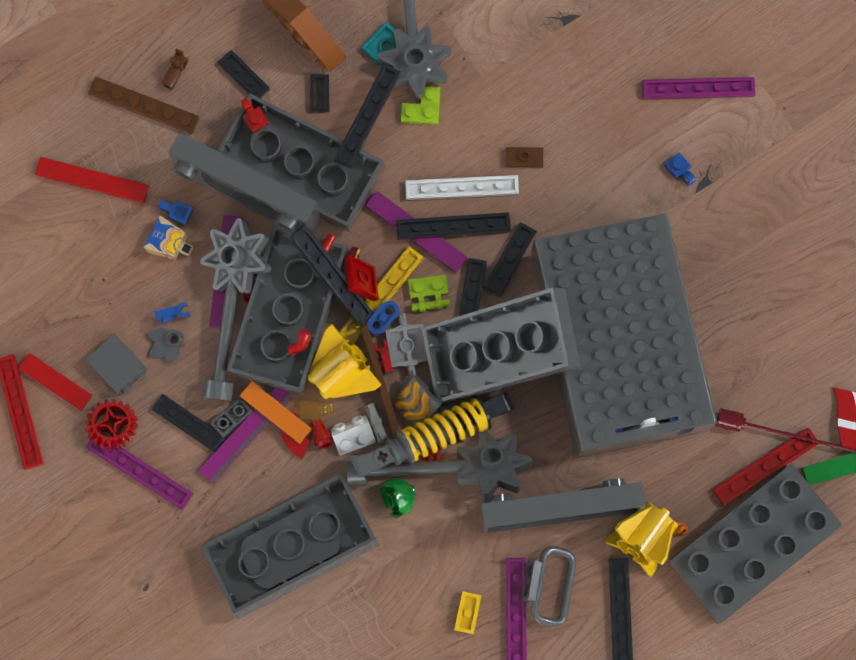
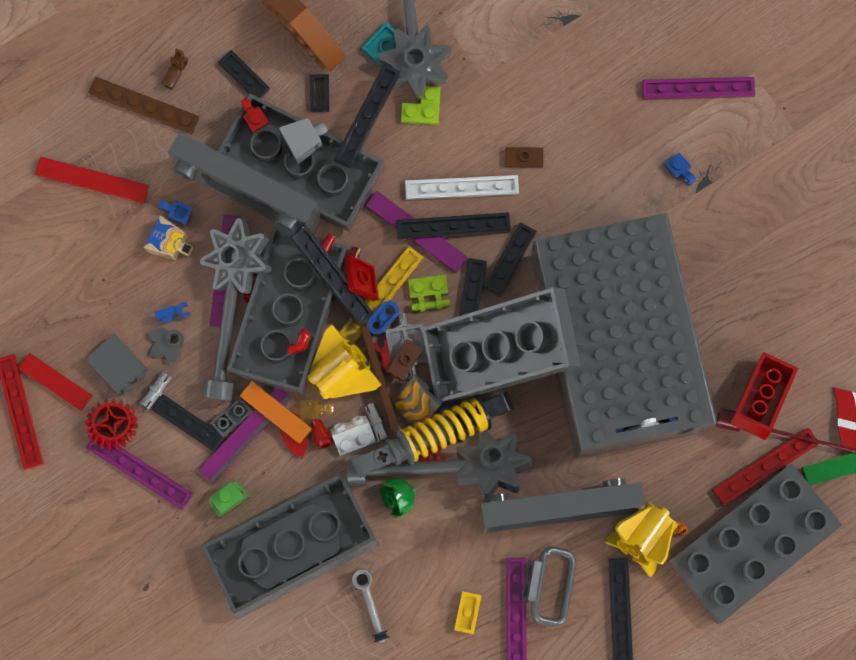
(155, 390): none -> light grey pin
(228, 498): none -> bright green torso
(303, 138): none -> light grey torso
(380, 635): none -> light grey piece
(404, 360): none -> reddish brown plate
(764, 396): none -> red brick

